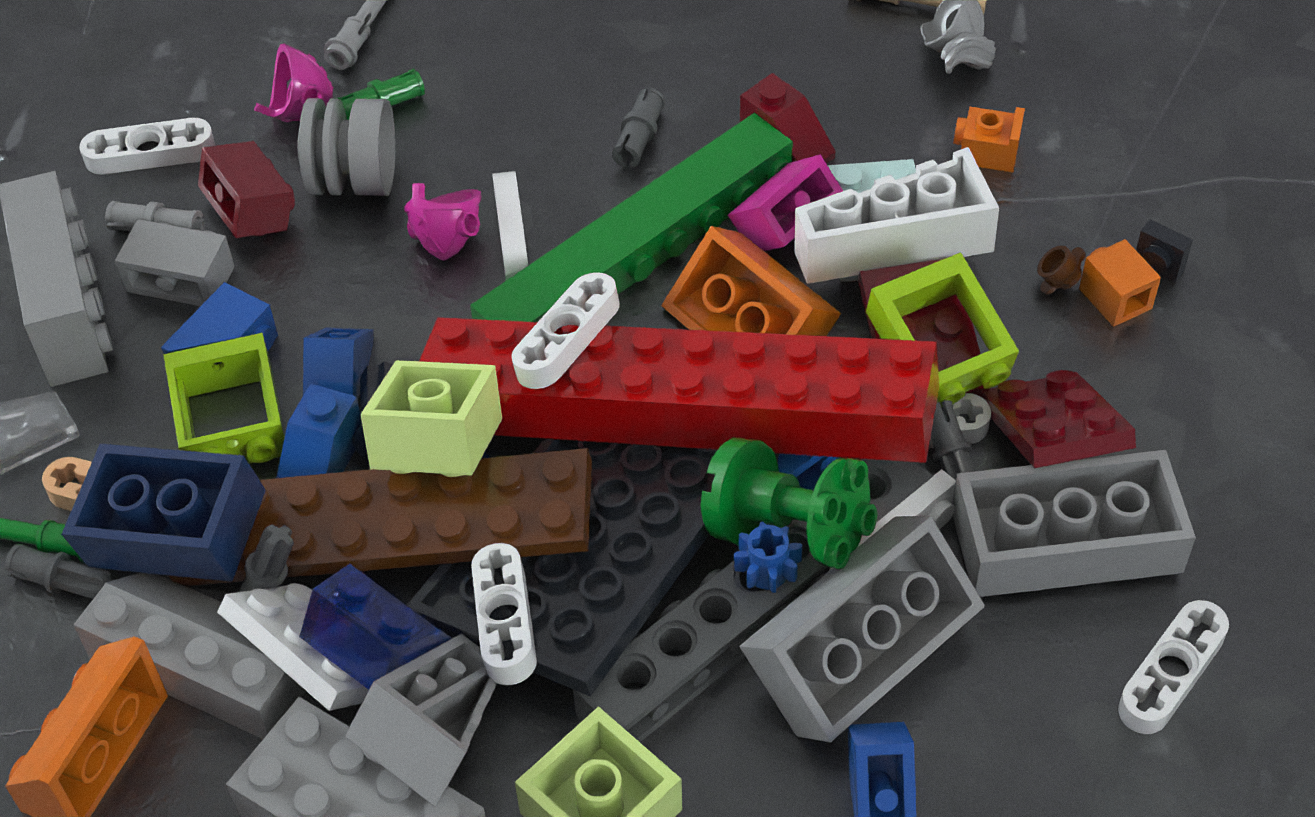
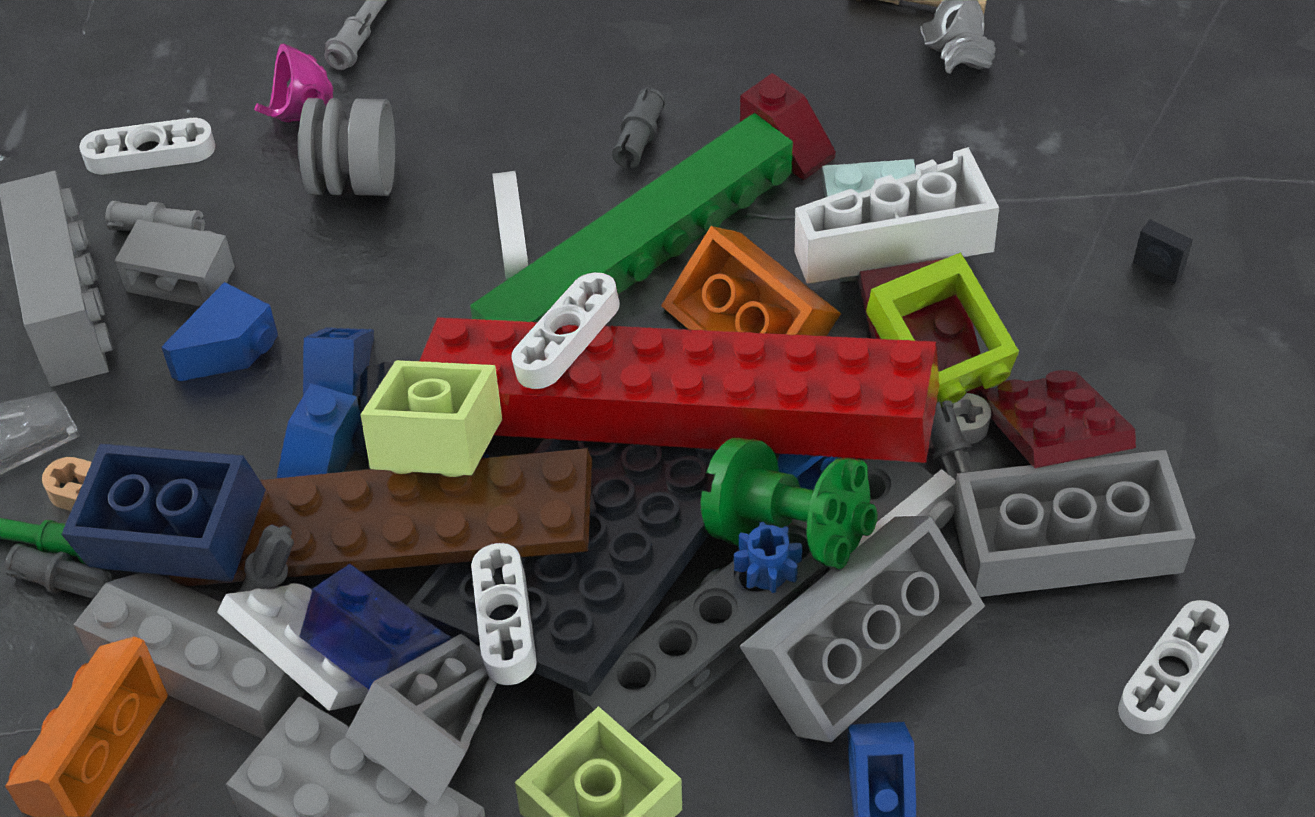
(243, 362): lime window -> none
(245, 189): dark red brick -> none
(394, 89): green pin -> none
(443, 221): dark pink helmet -> none
(769, 212): dark pink brick -> none
(991, 136): orange brick -> none
(1060, 268): reddish brown plate -> none
(1119, 282): orange brick -> none

